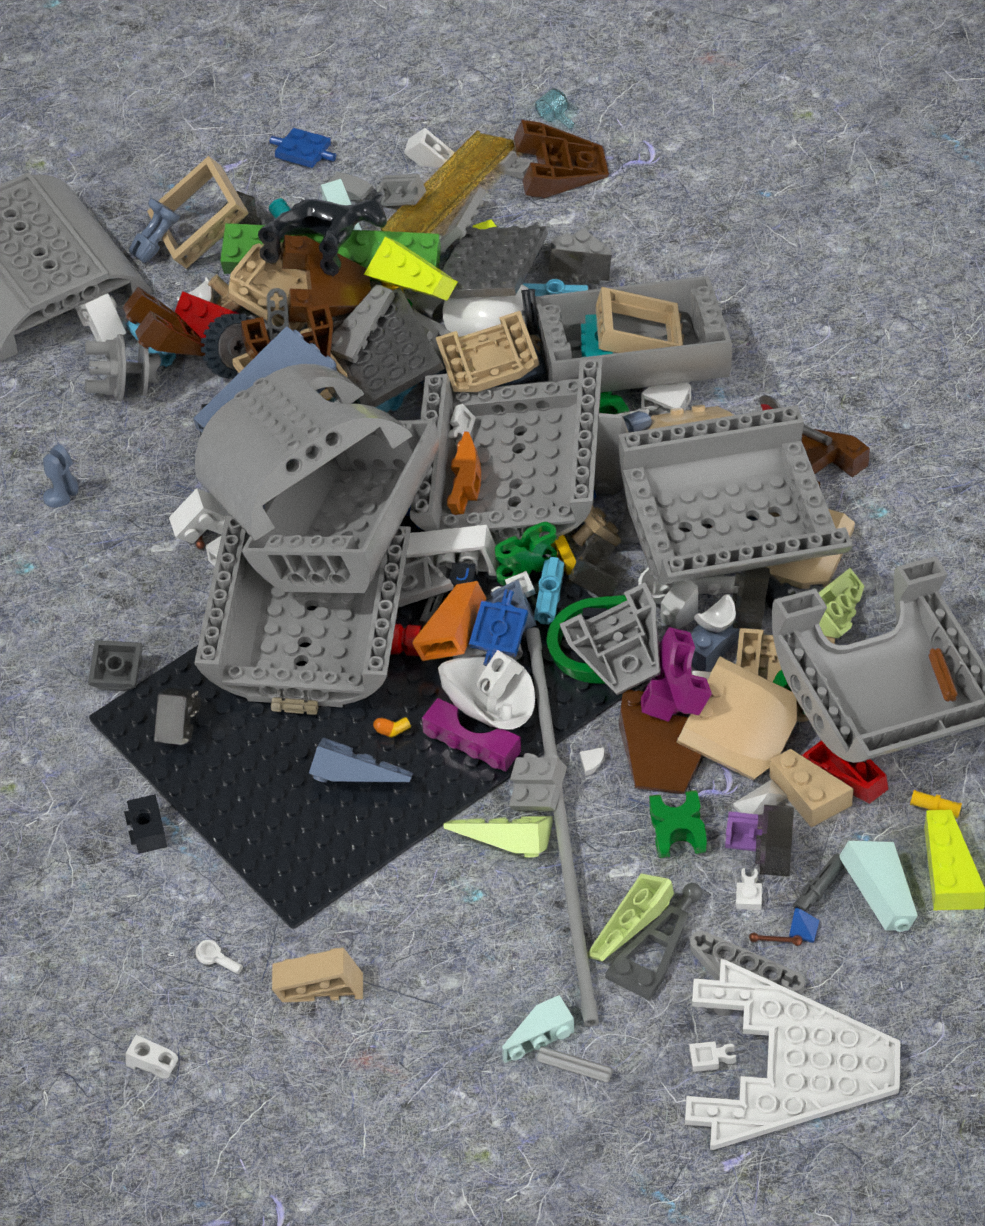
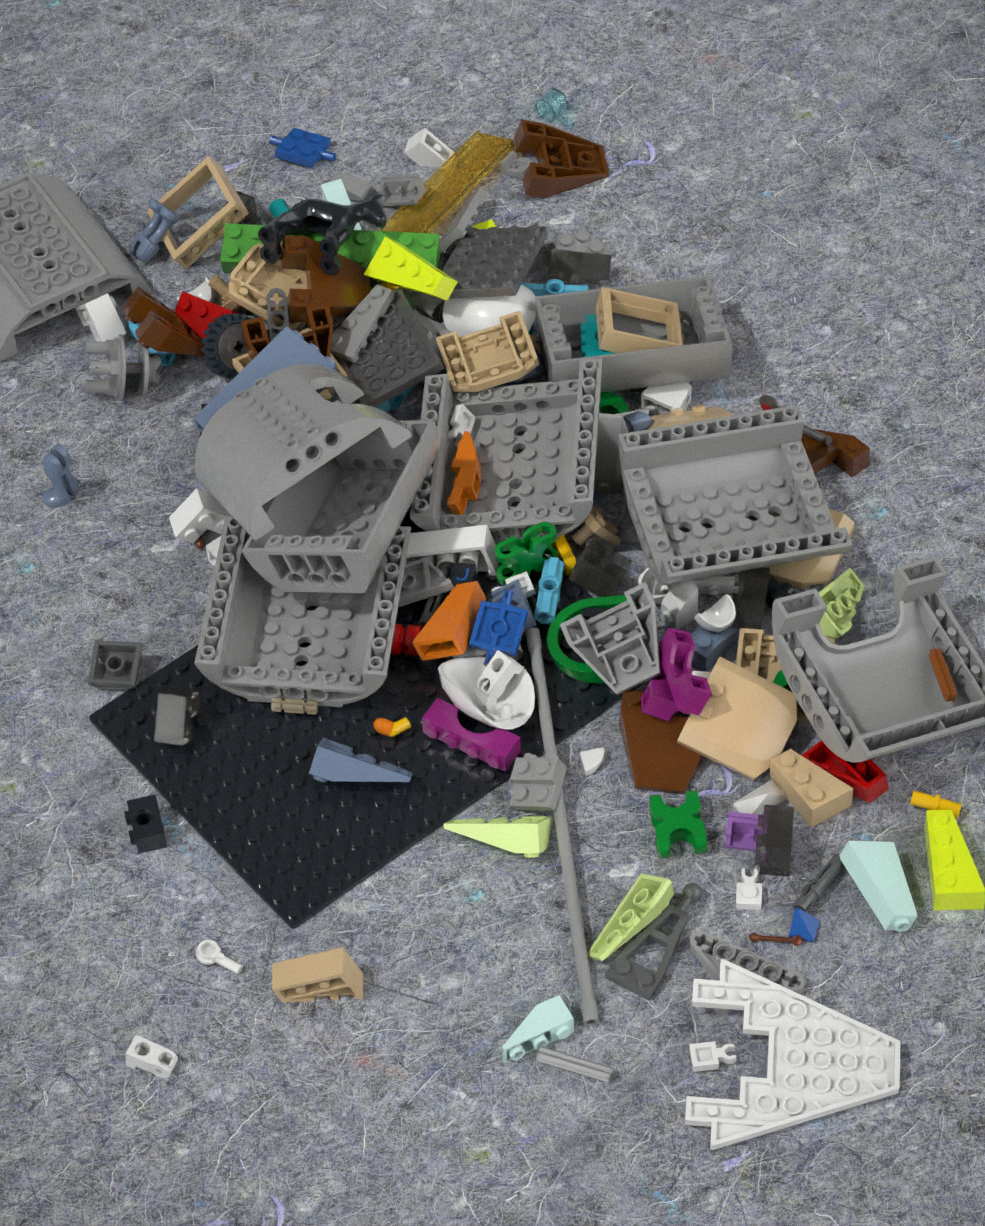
(530, 311): black pin -> none

